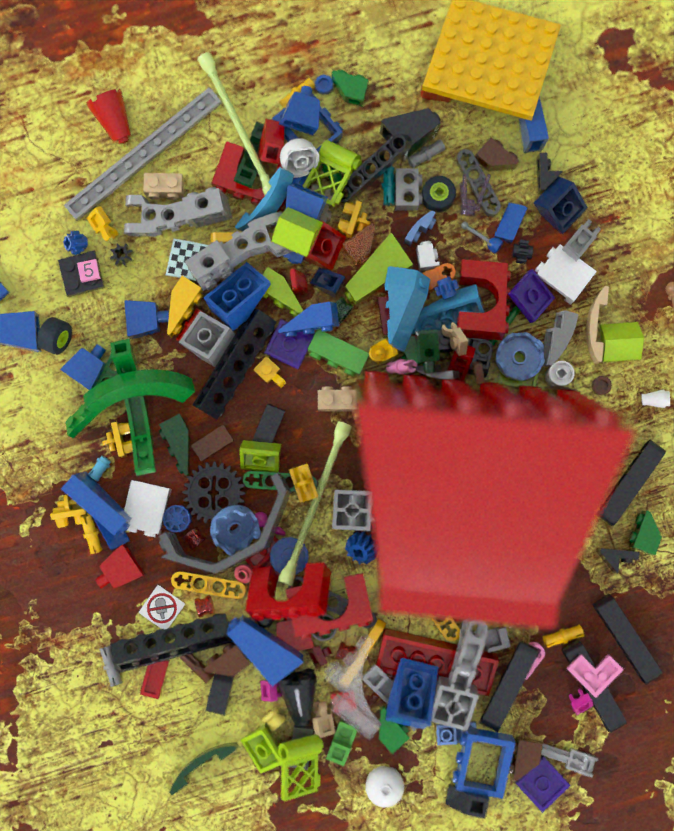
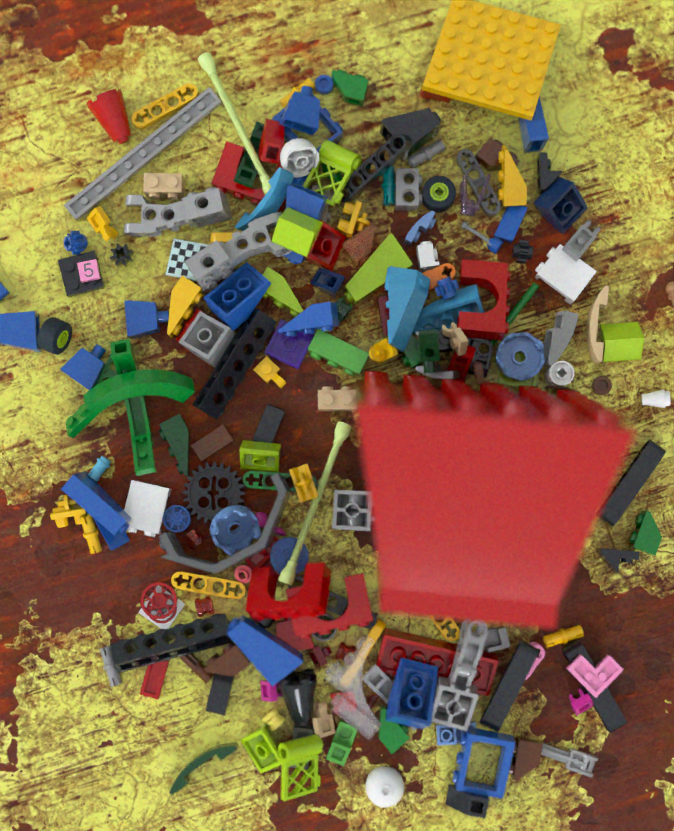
(119, 430): yellow hips -> none
(119, 568): red torso -> none
(159, 600): none -> red wheel
(166, 108): none -> yellow beam
(299, 282): red slope -> none
(361, 547): blue gear -> none
(401, 366): bright pink pin -> none
(513, 188): none -> yellow slope
(531, 296): dark purple tile -> none
(543, 784): dark purple tile -> none
(627, 639): black beam -> none

